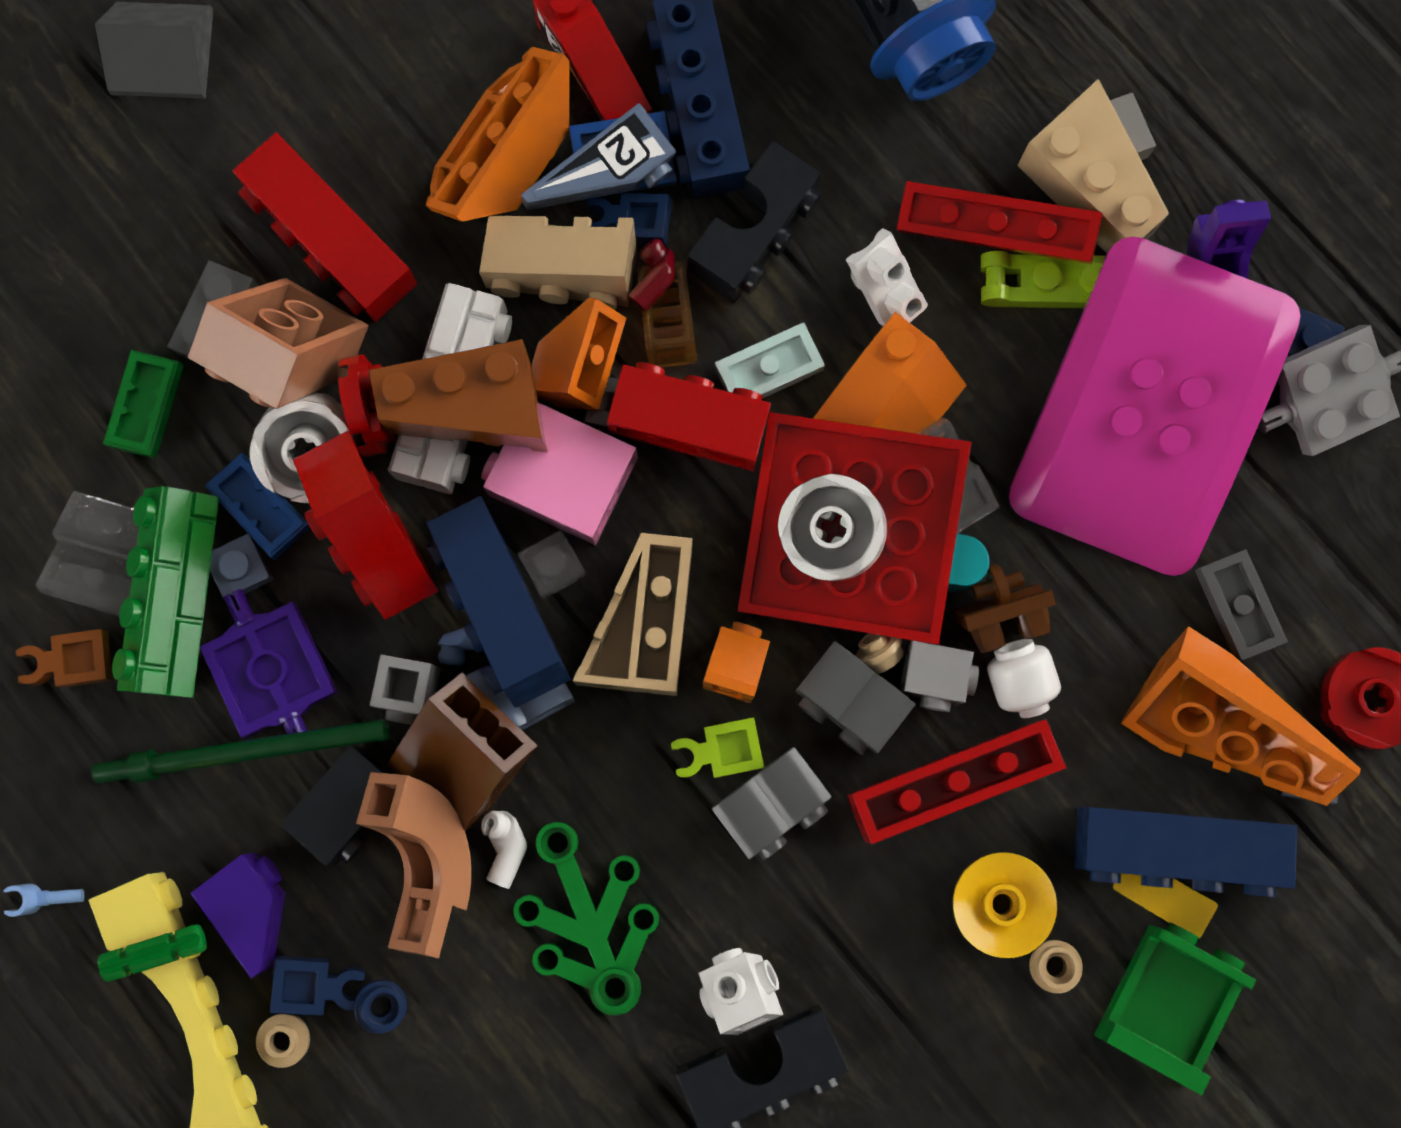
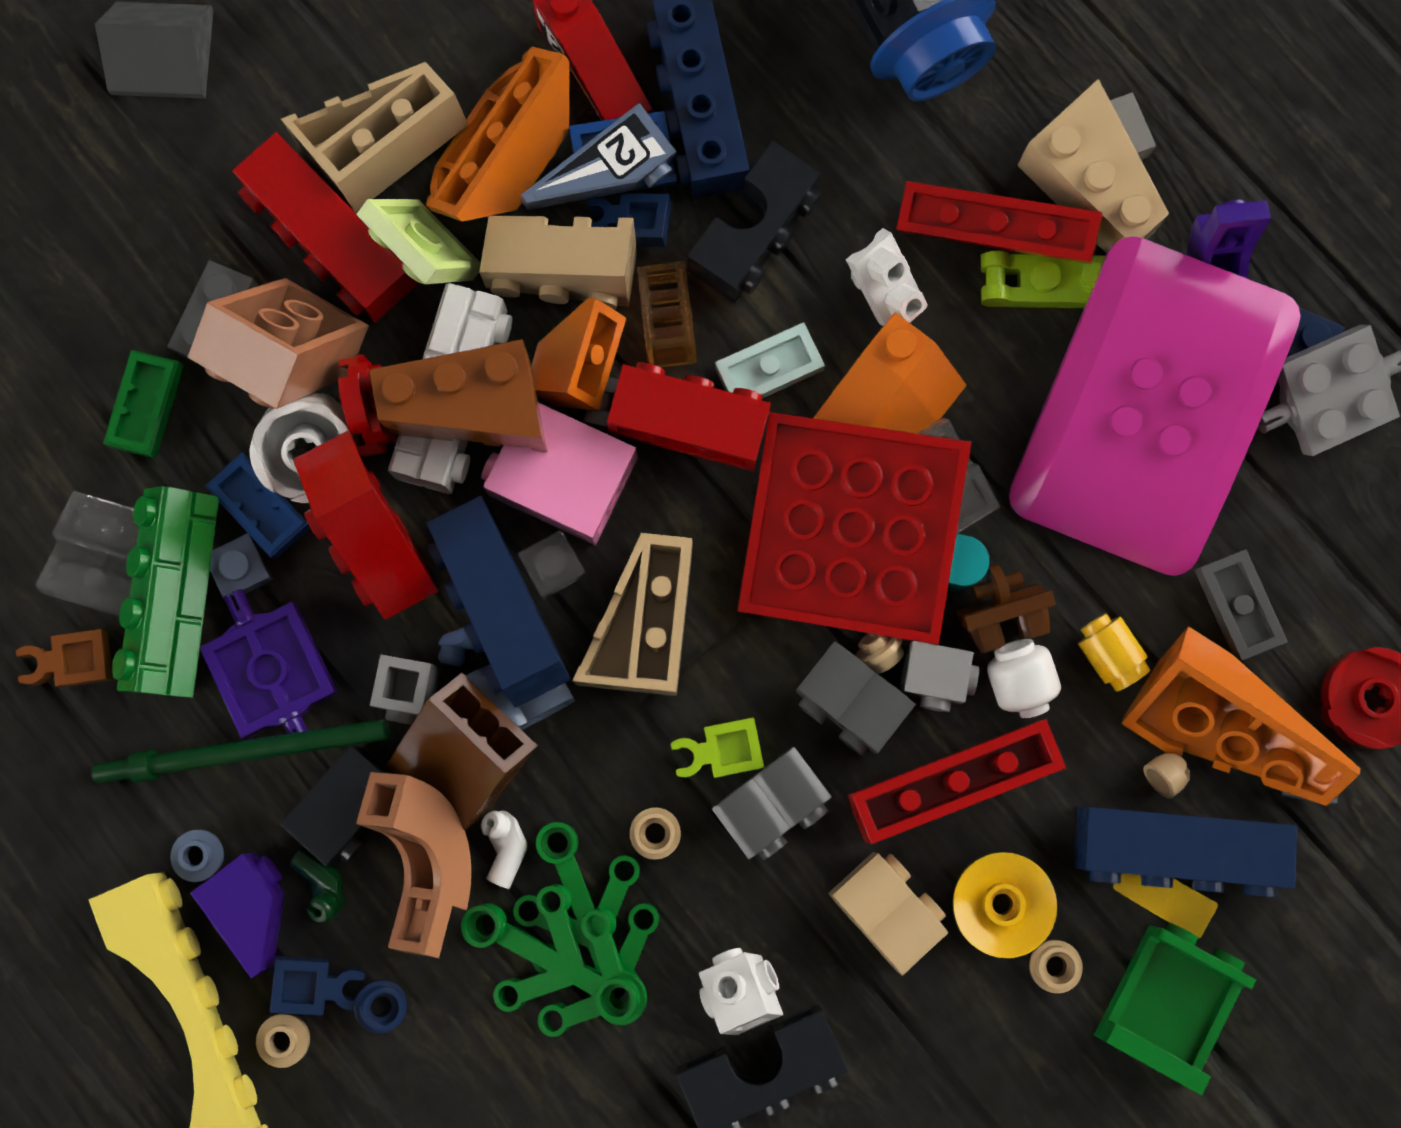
(35, 898): light blue hand -> none
(152, 953): green axle -> none
(212, 855): none -> sand blue plate
(326, 886): none -> dark green arm
(380, 133): none -> tan wedge
(419, 240): none -> yellowish green plate
(562, 964): none -> green plant
(638, 833): none -> tan plate
(659, 274): dark red arm -> none
(736, 662): orange slope -> none
(823, 499): white brick -> none
(889, 911): none -> tan brick
(1113, 652): none -> yellow brick
(1167, 774): none -> tan hinge

